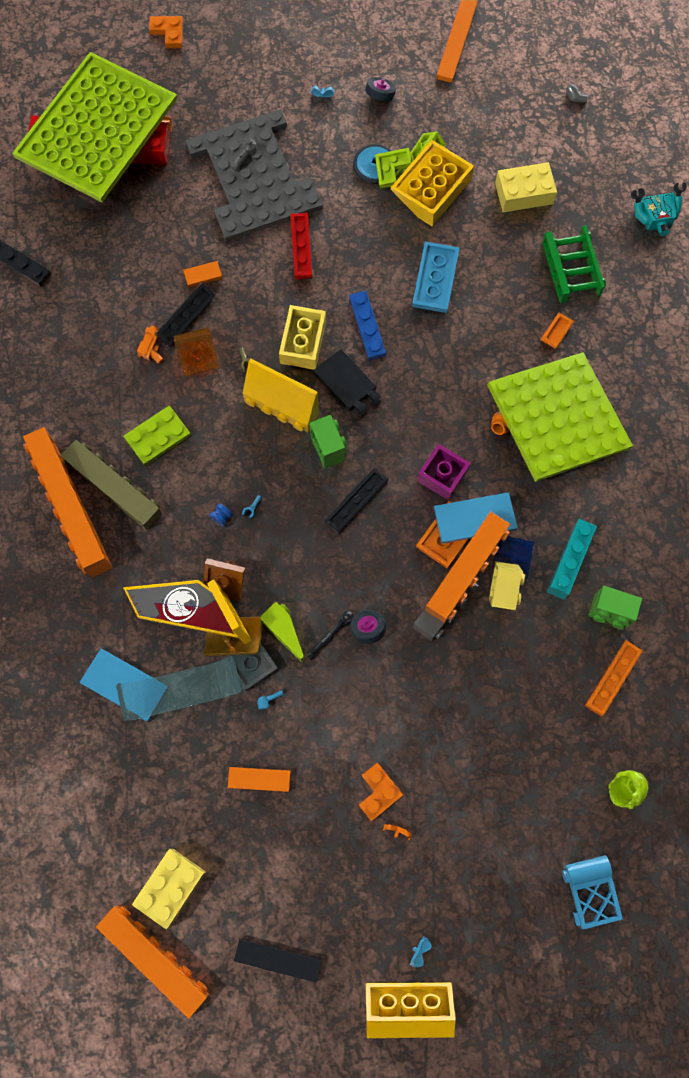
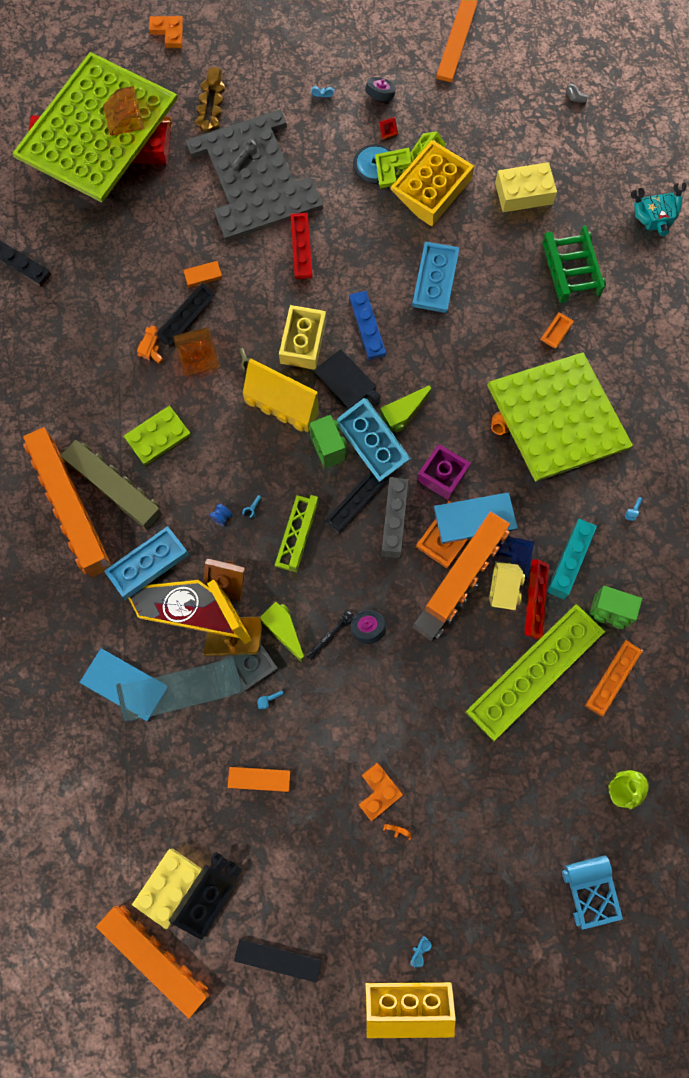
(123, 112): none -> clear orange slope
(146, 563): none -> dark azure plate
(206, 897): none -> black tile
(214, 83): none -> pearl gold sword
(303, 532): none -> lime fence
(372, 439): none -> medium azure slope
(388, 128): none -> red slope
(394, 518): none -> dark grey brick
(399, 413): none -> lime slope
(534, 672): none -> lime plate
(536, 599): none -> red plate
(631, 514): none -> dark azure hand

